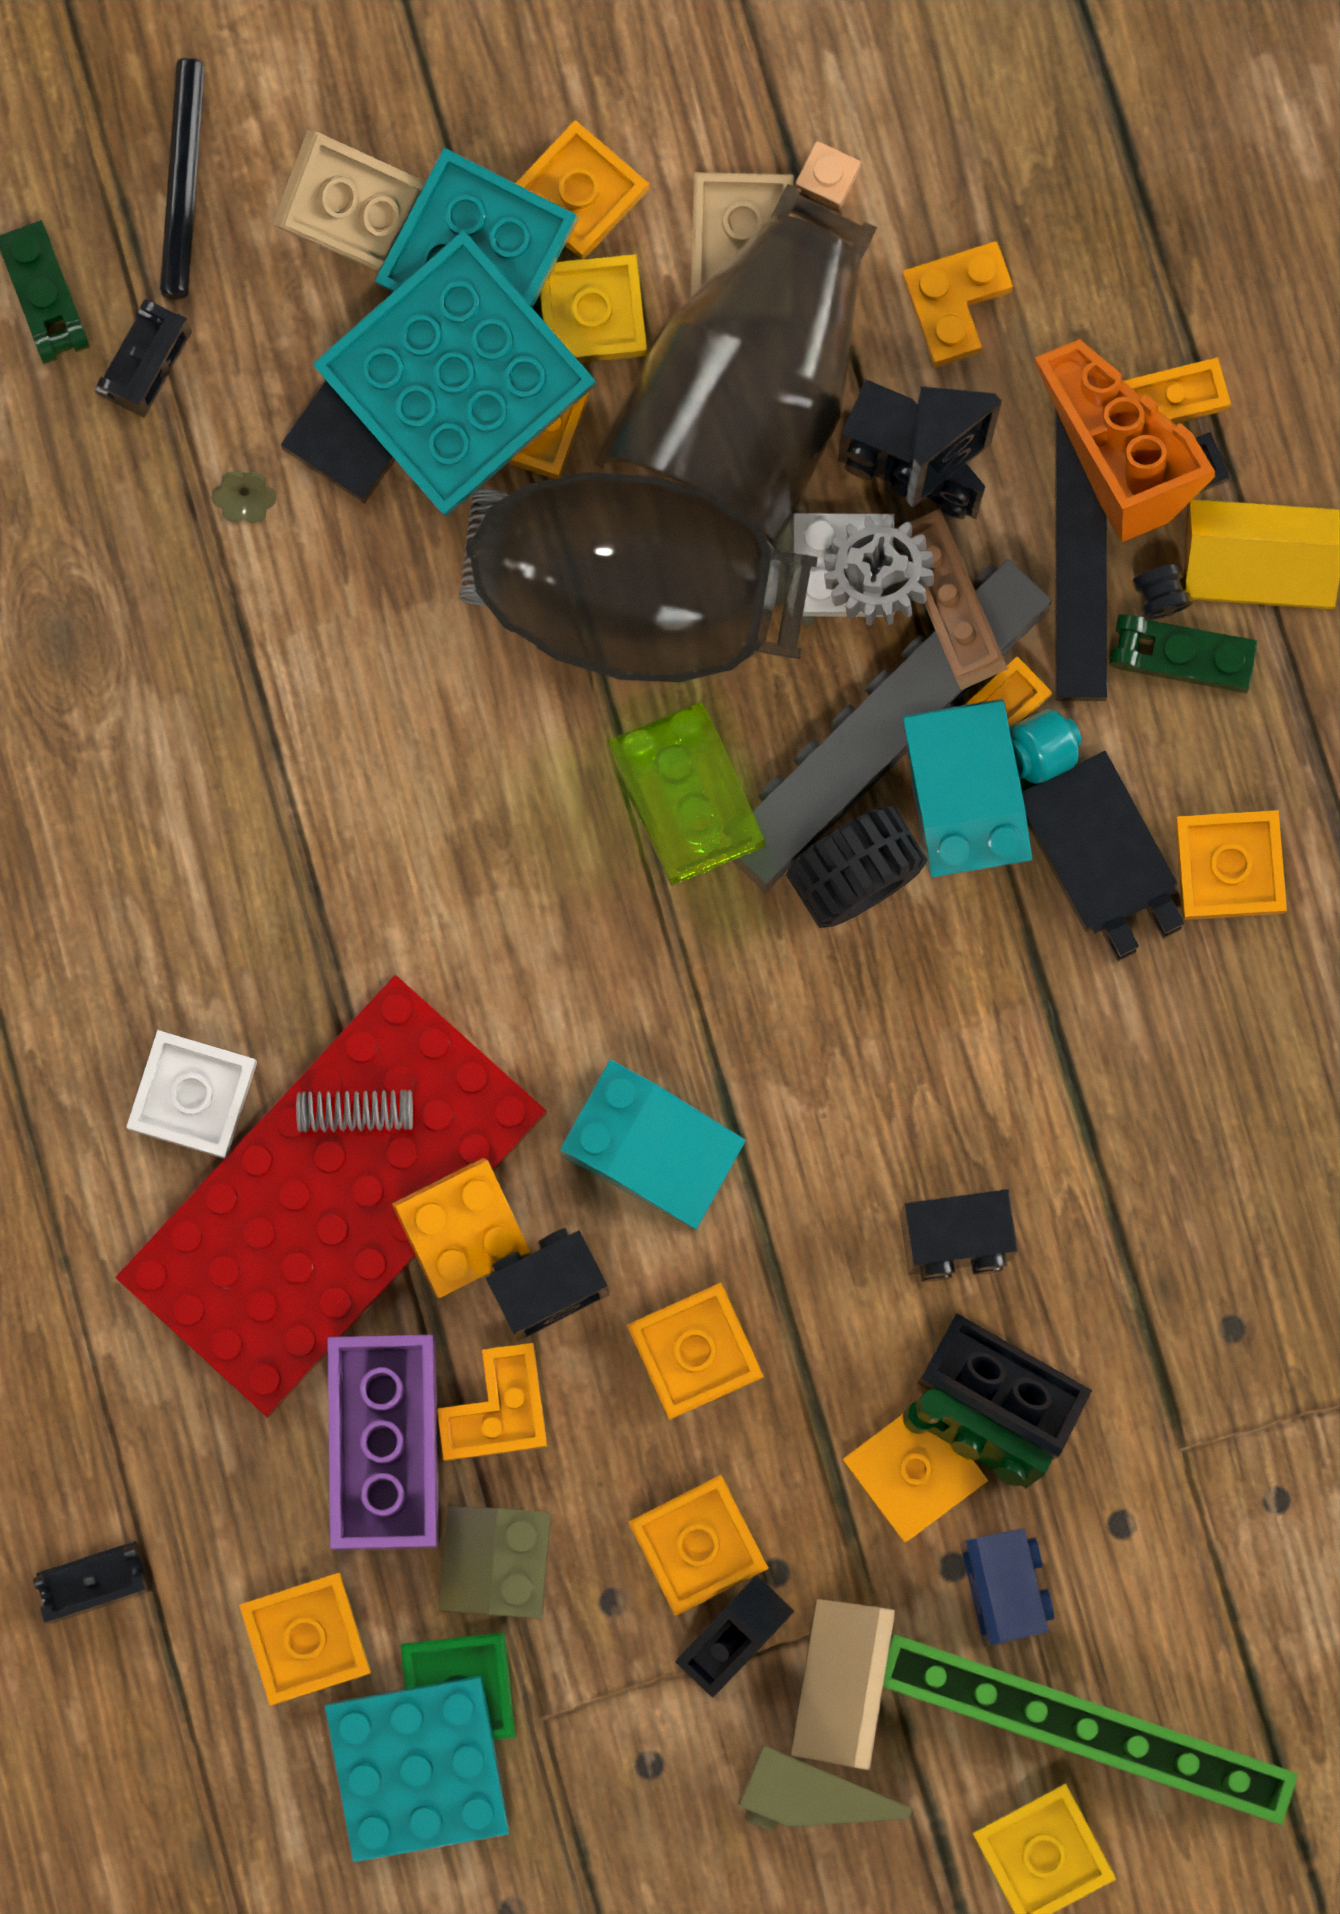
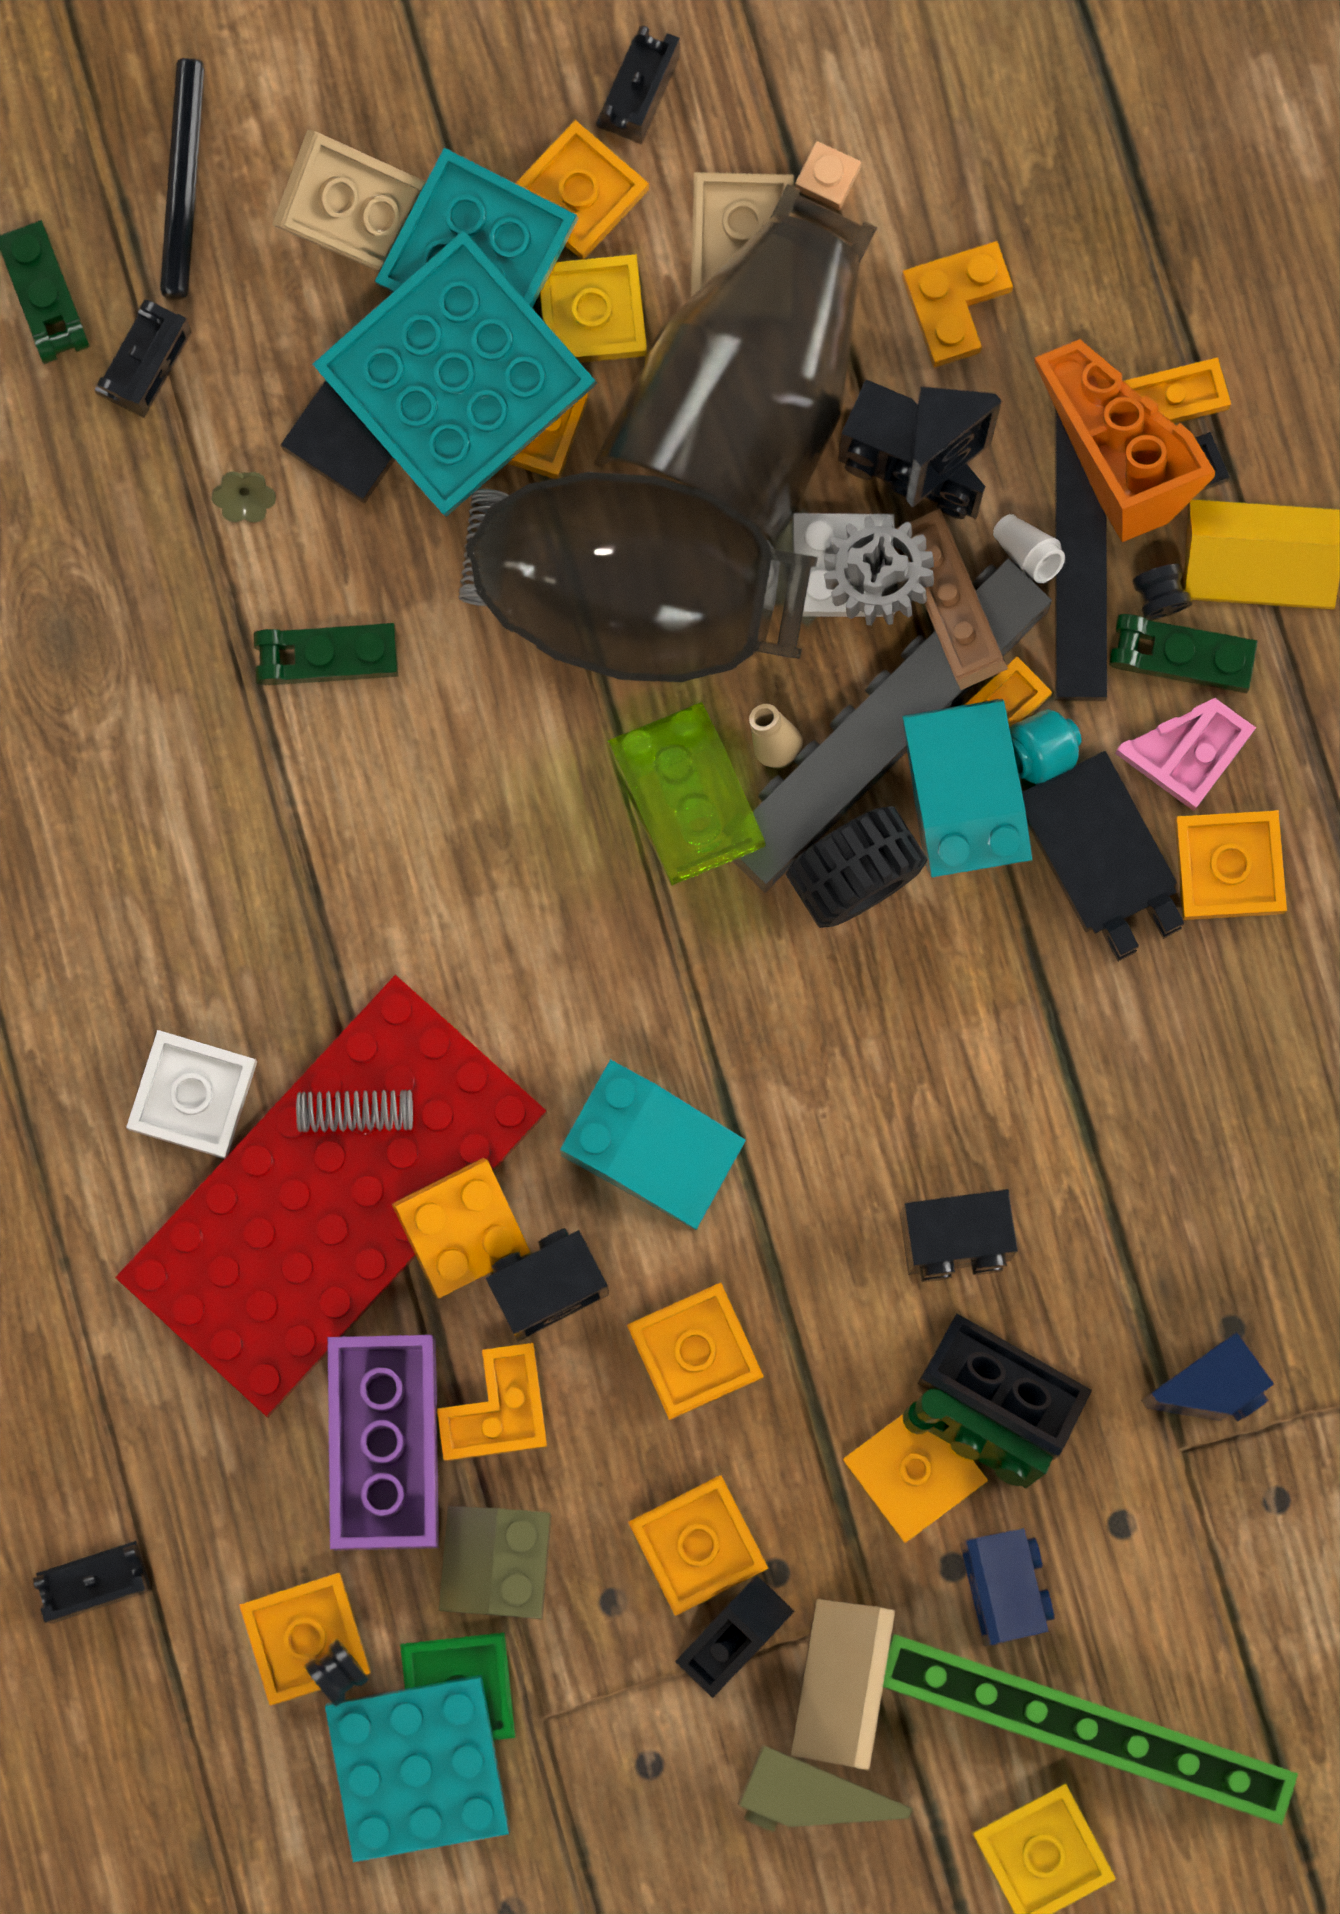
(327, 654): none -> dark green plate
(336, 1672): none -> black wheel
(640, 85): none -> black hinge
(774, 737): none -> tan cone
(1029, 548): none -> white cone
(1189, 750): none -> bright pink wing
(1215, 1385): none -> dark blue slope

